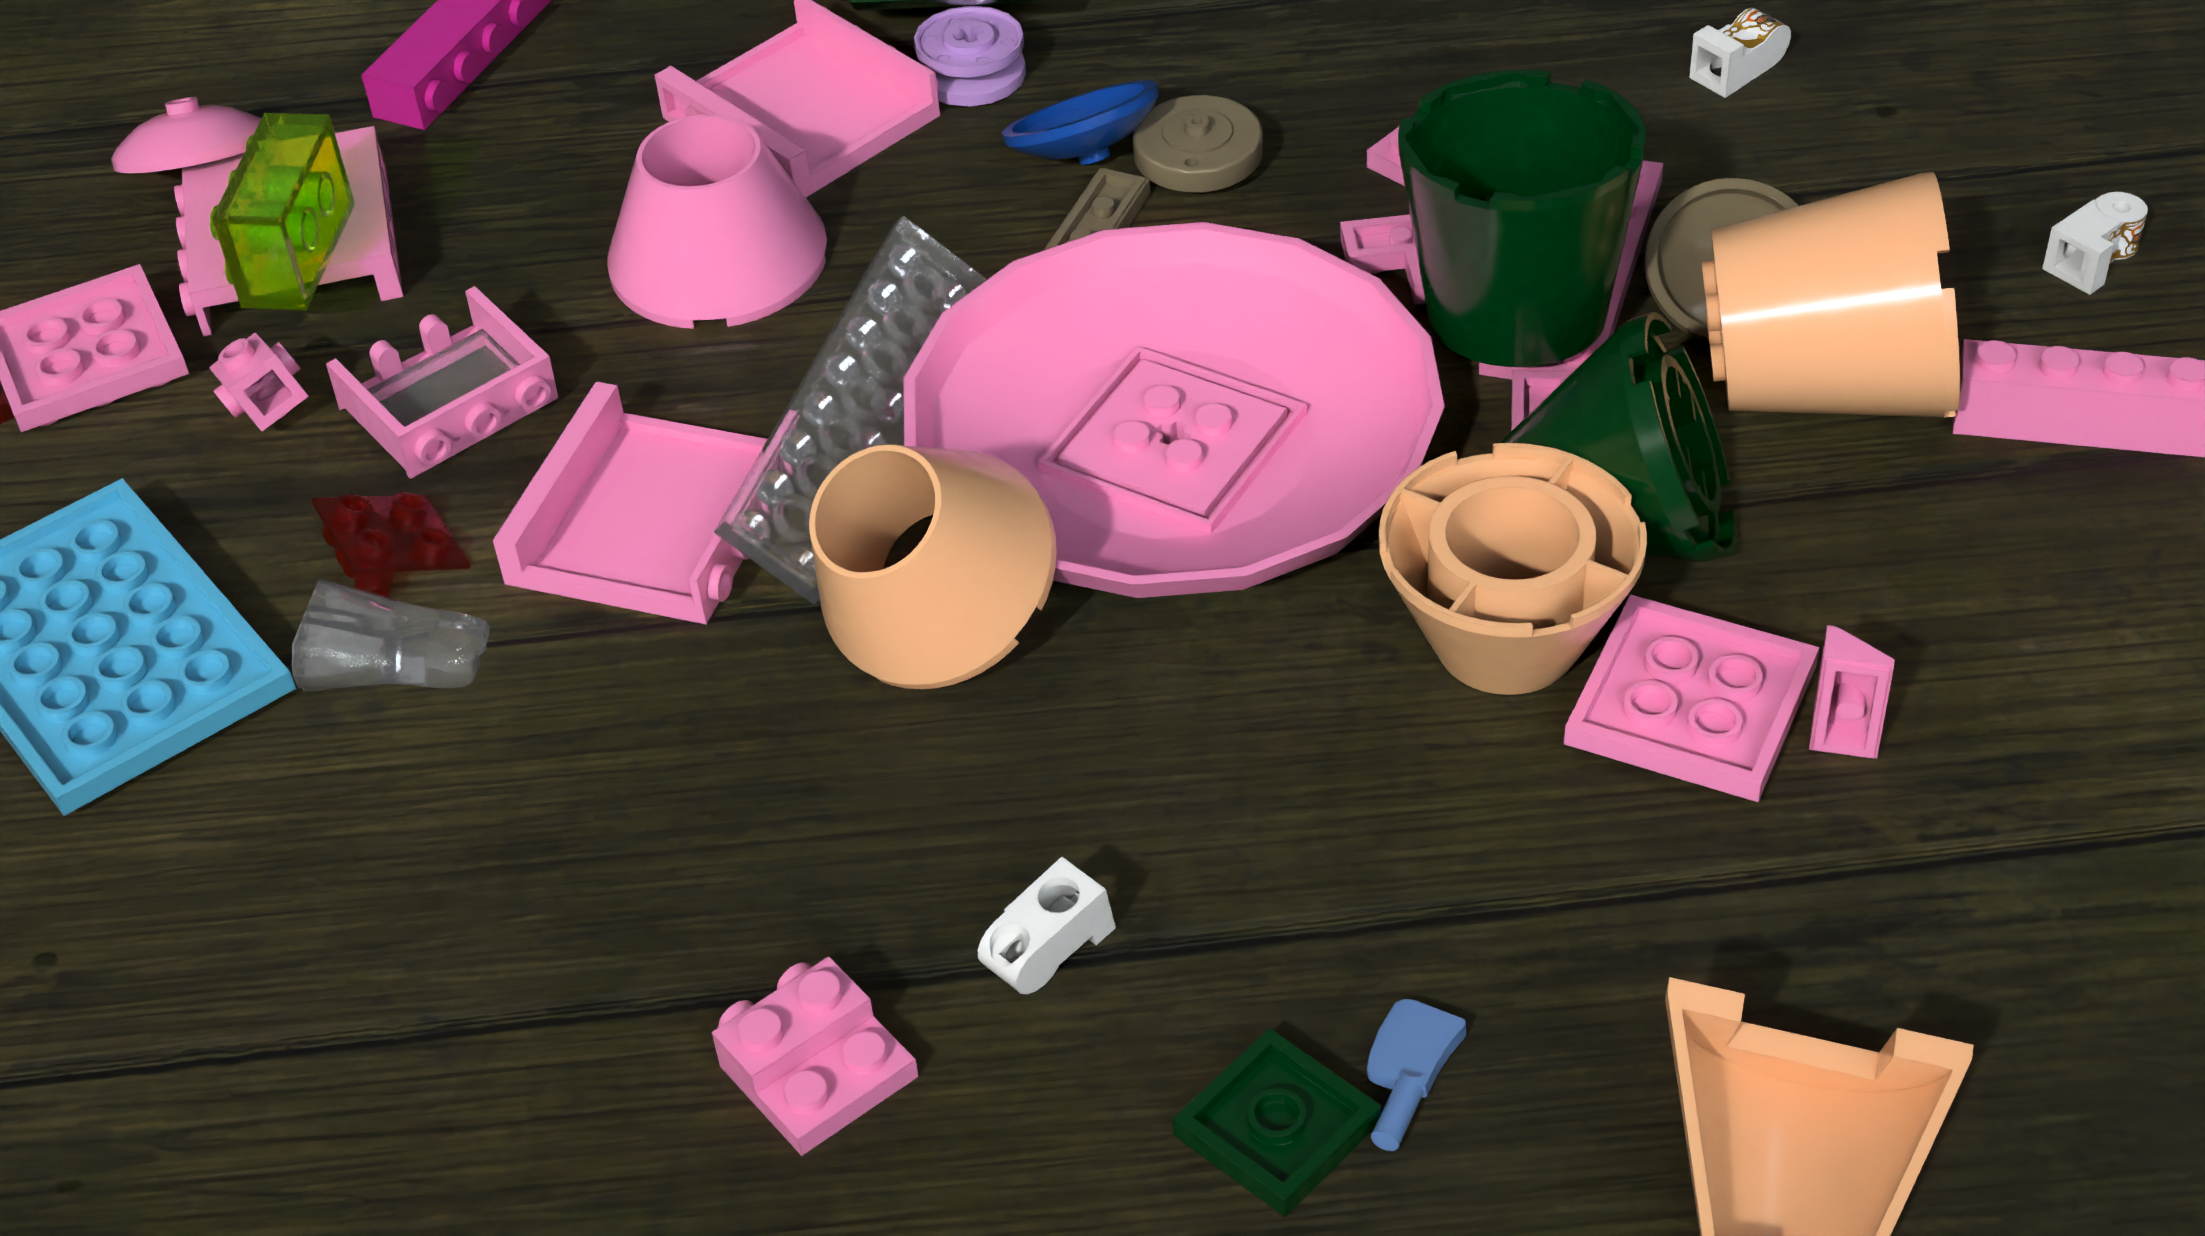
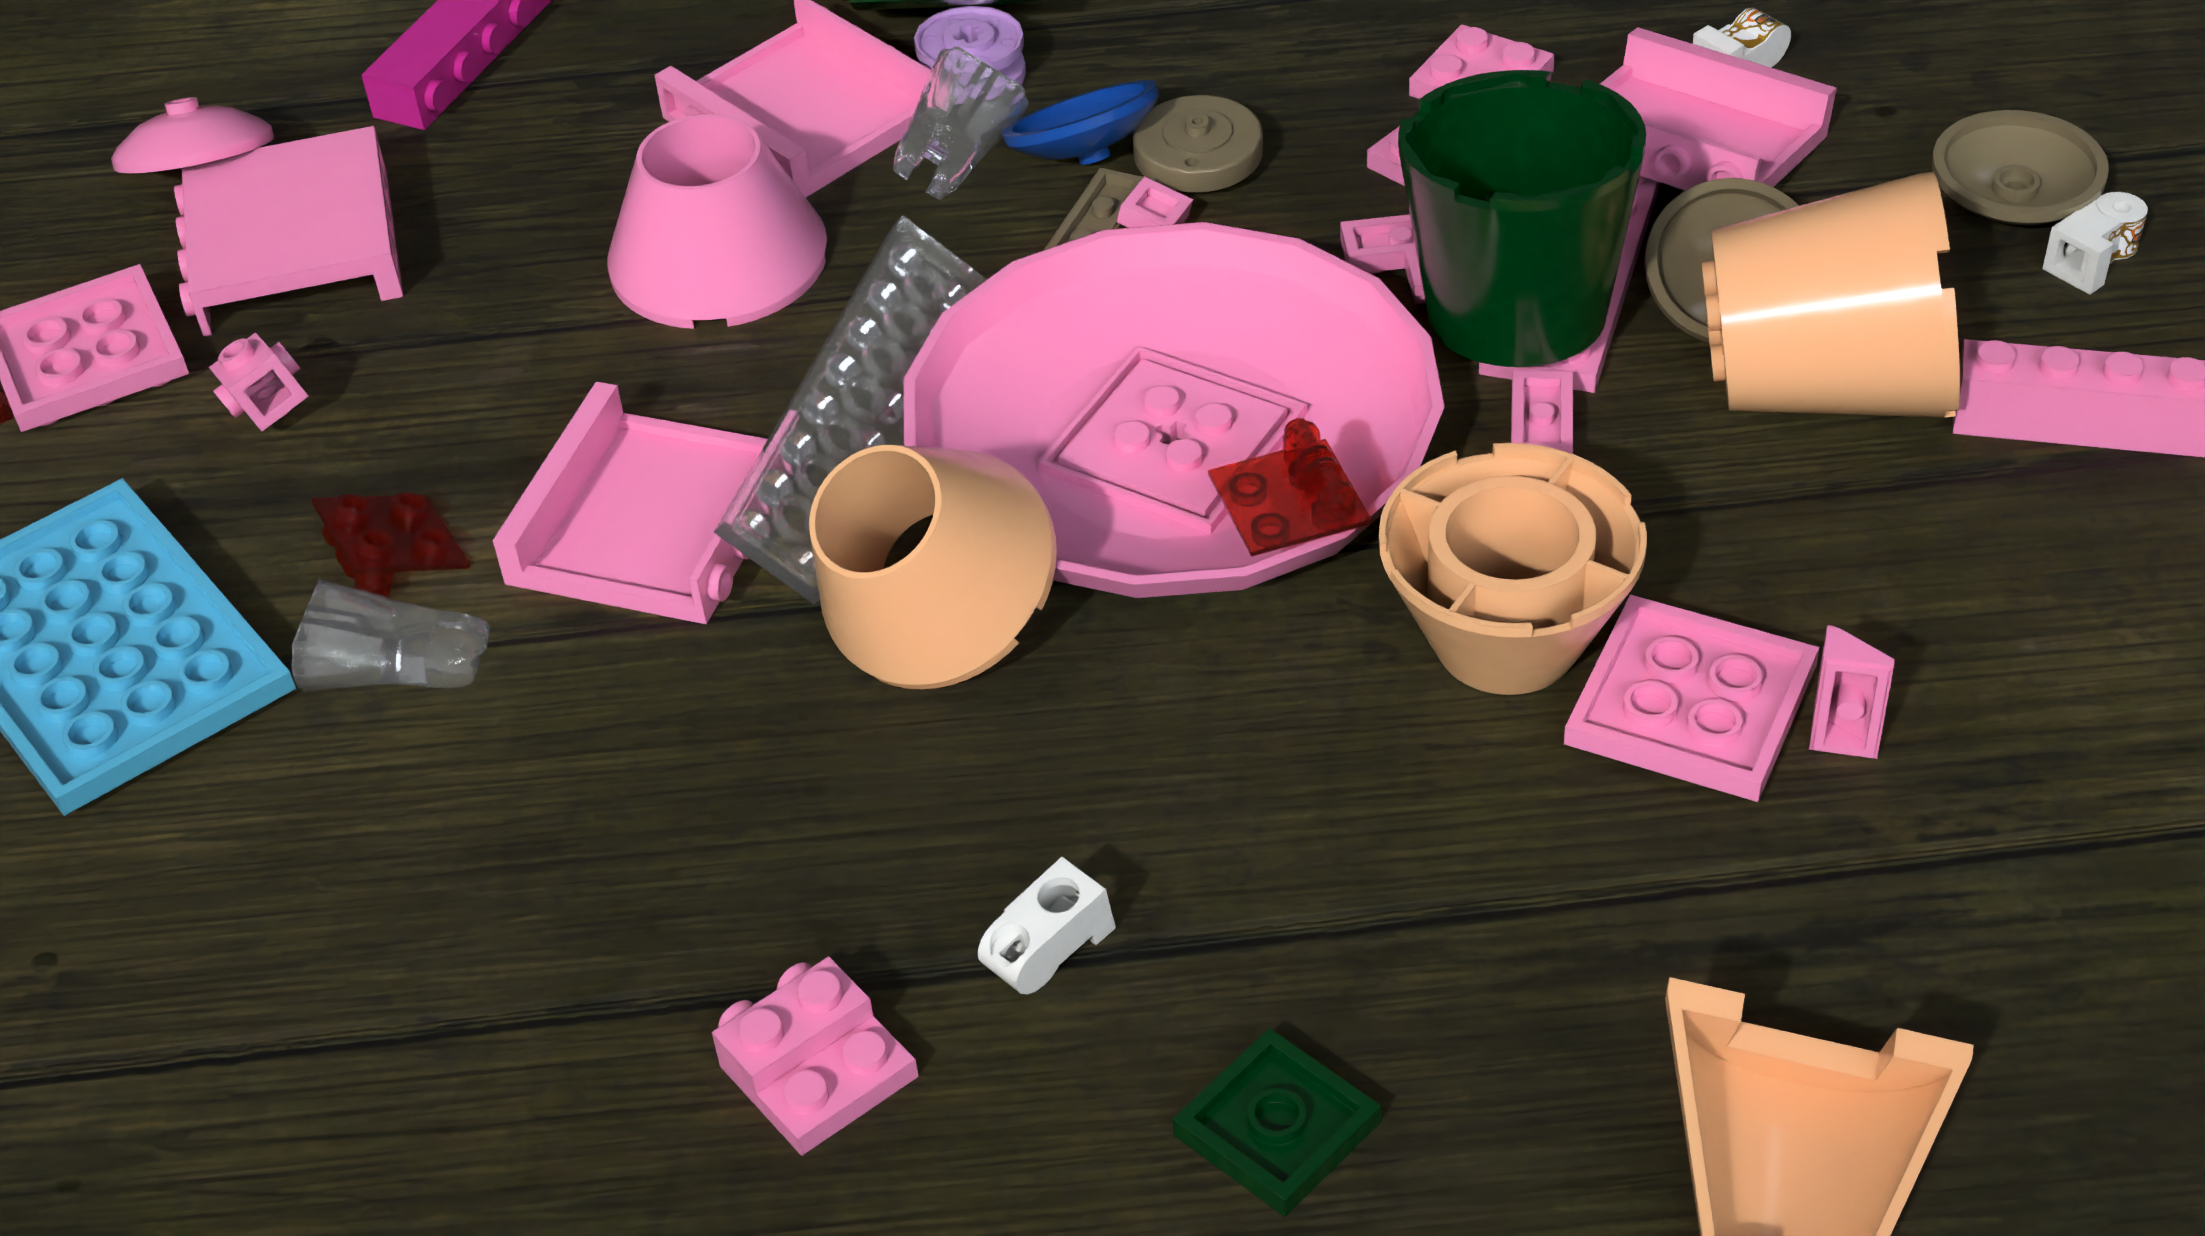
(283, 211): clear neon green brick -> none
(451, 390): bright pink window -> none
(958, 119): none -> clear piece
(1153, 206): none -> bright pink plate
(1289, 493): none -> clear red hinge
(1407, 1059): medium blue piece -> none
(1475, 52): none -> bright pink plate
(1651, 429): dark green cone -> none
(1718, 112): none -> bright pink panel
(2019, 166): none -> dark tan dish

